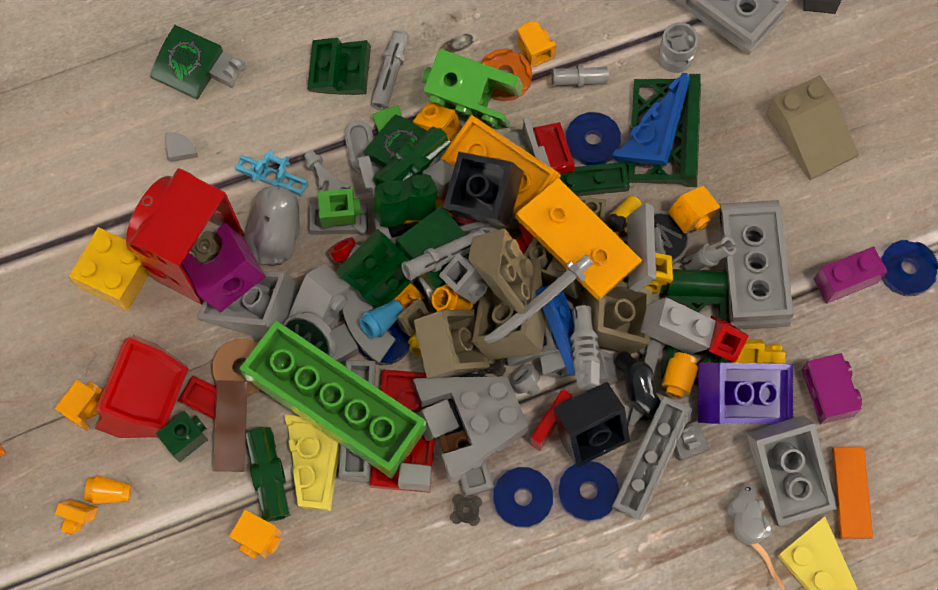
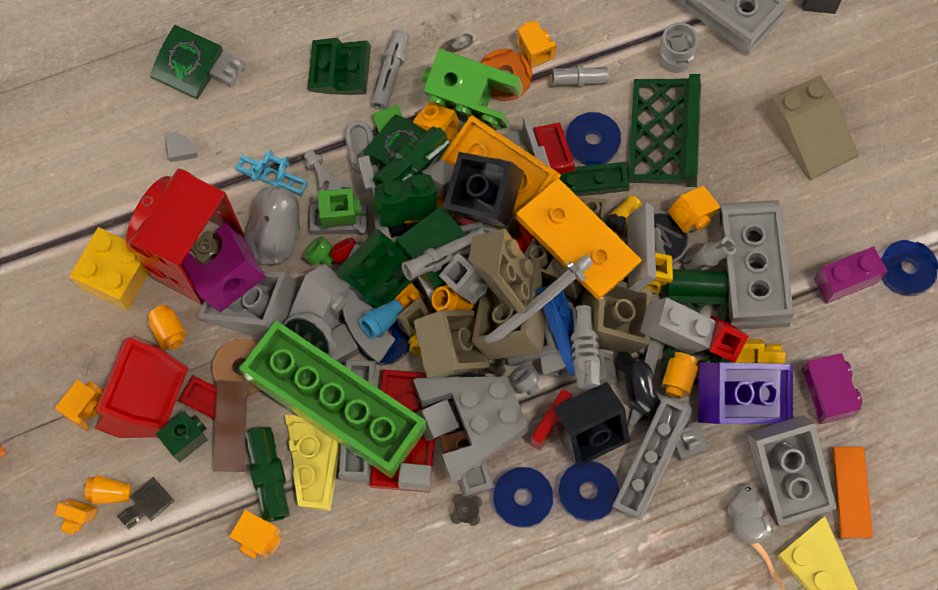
(149, 501): none -> clear smoke plate
(166, 327): none -> light orange brick
(318, 252): none -> bright green tile
(654, 136): blue wing -> none

